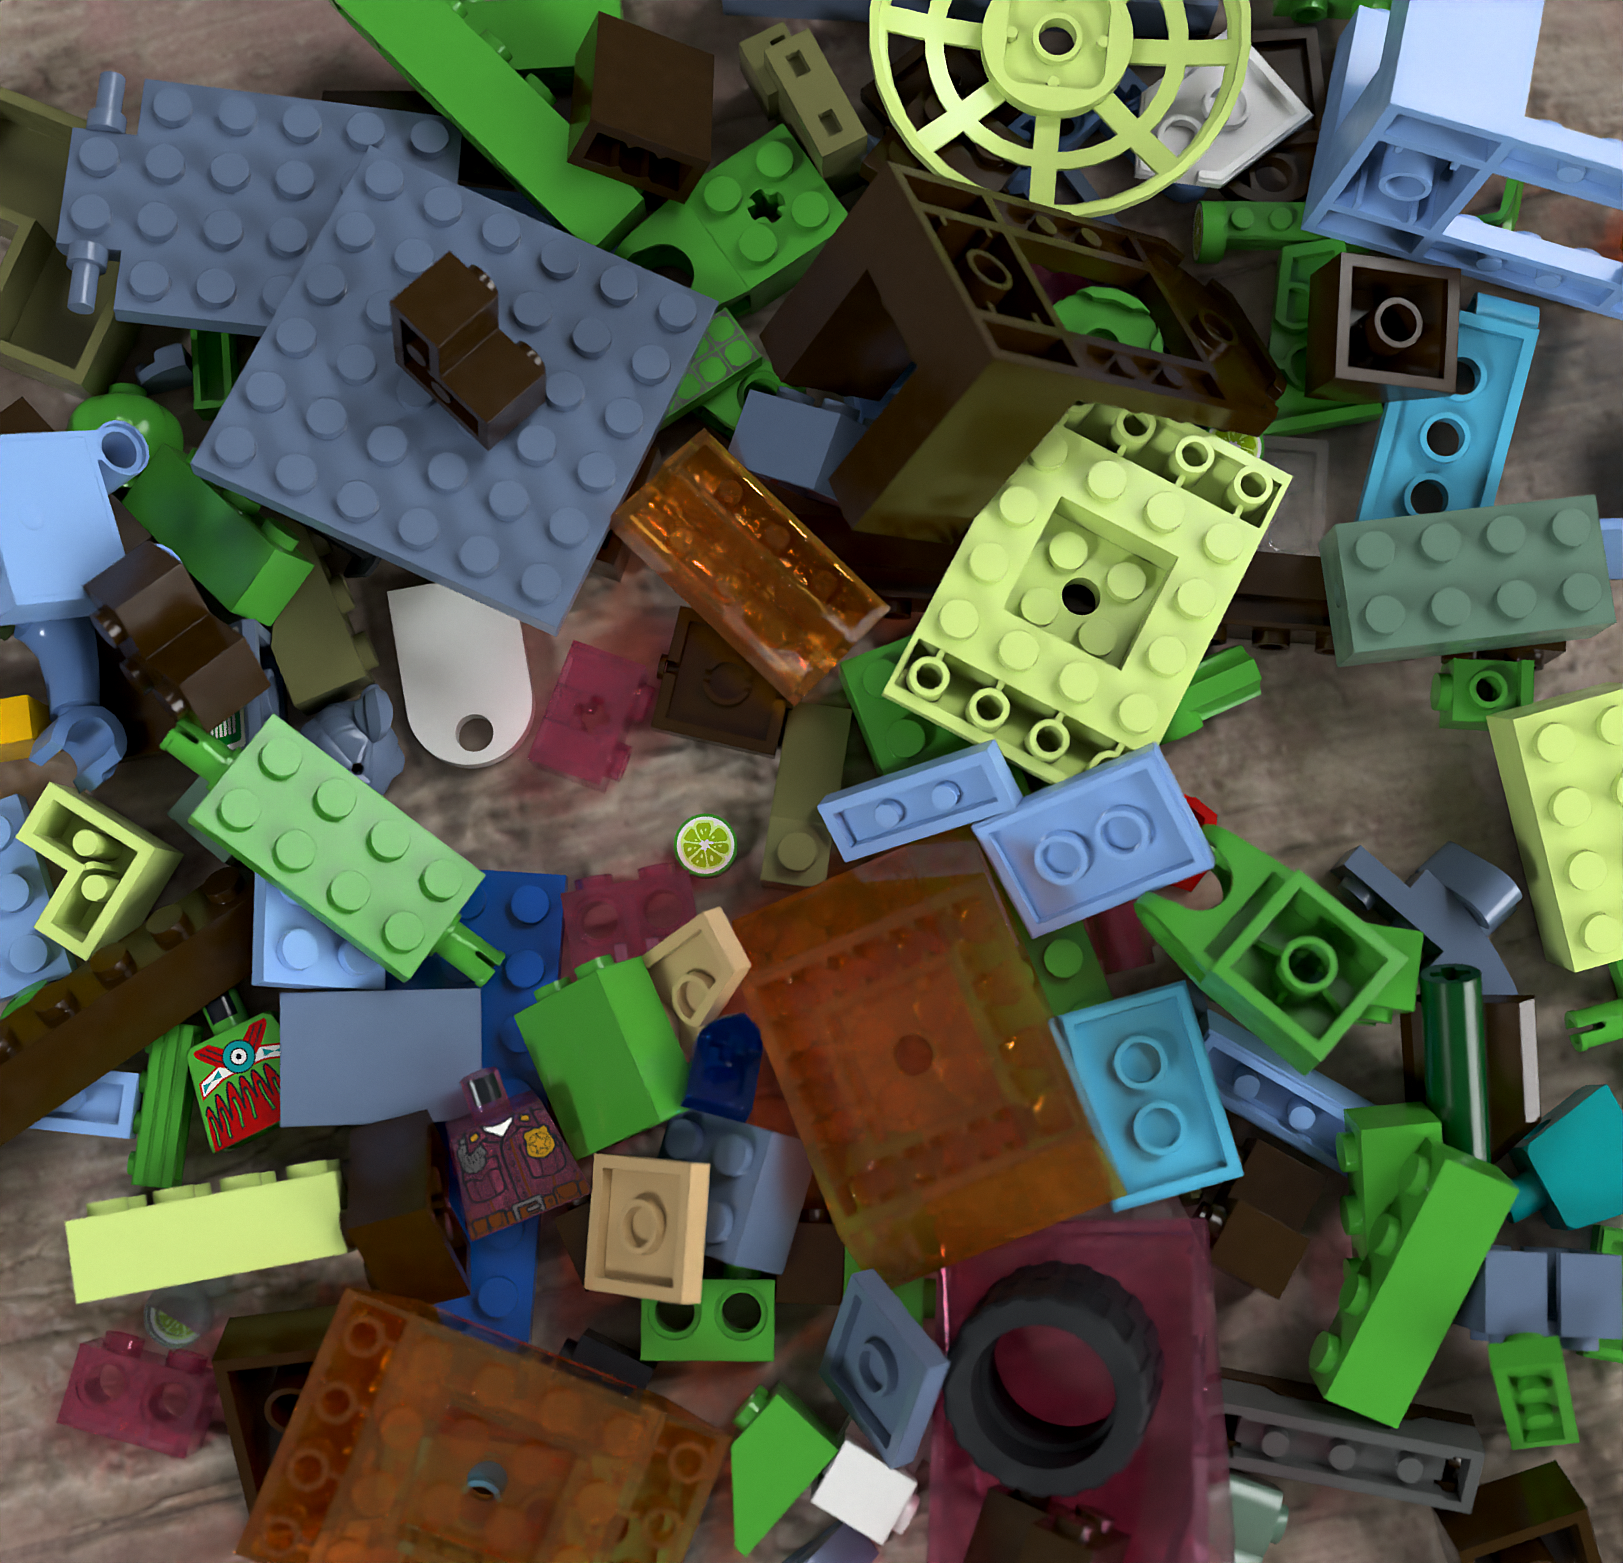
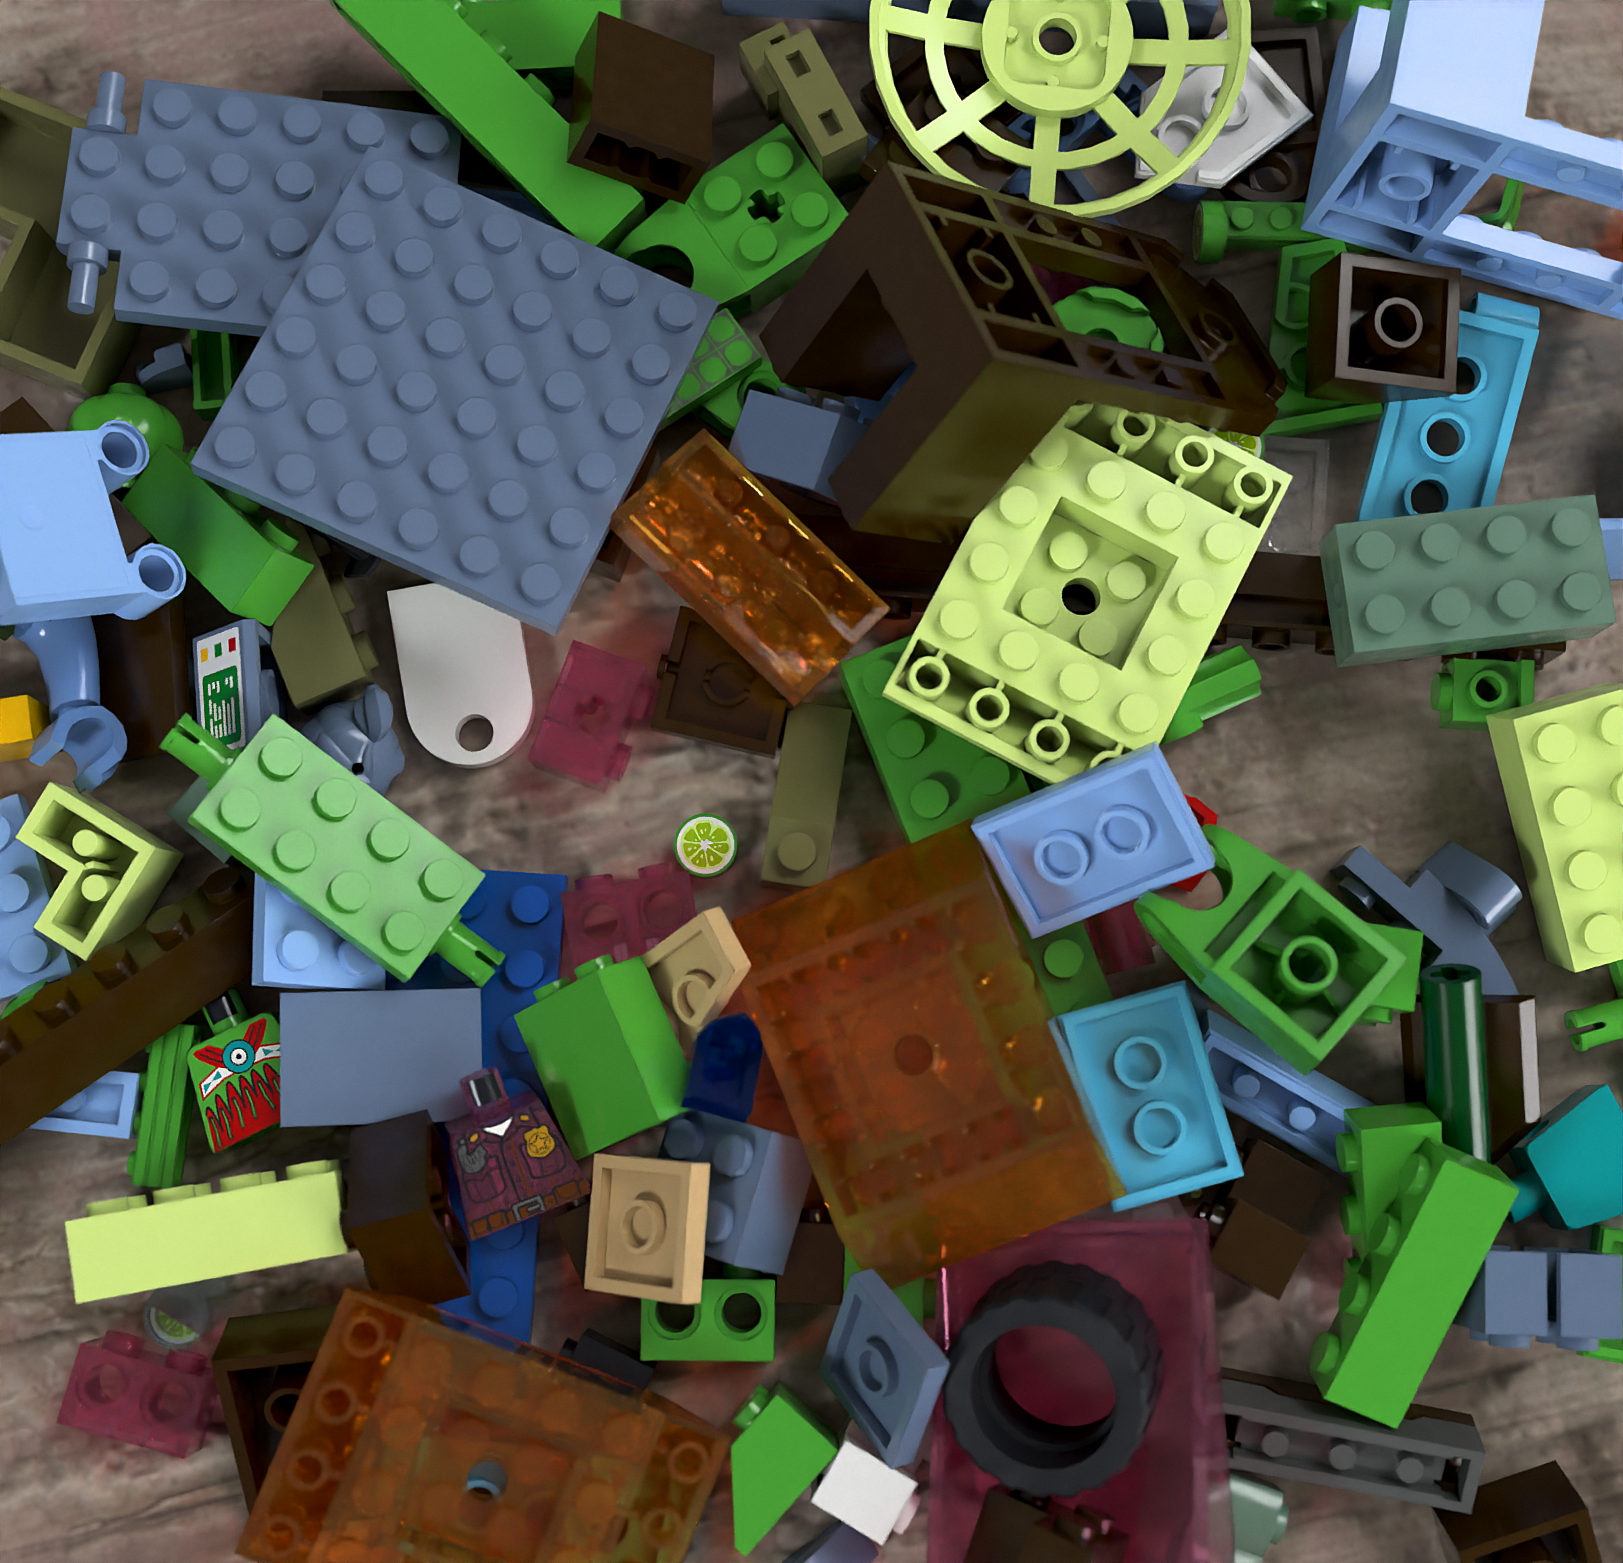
(172, 639): dark brown brick -> none
(455, 351): dark brown brick -> none
(920, 801): light blue plate -> none
(1533, 1390): bright green plate -> none

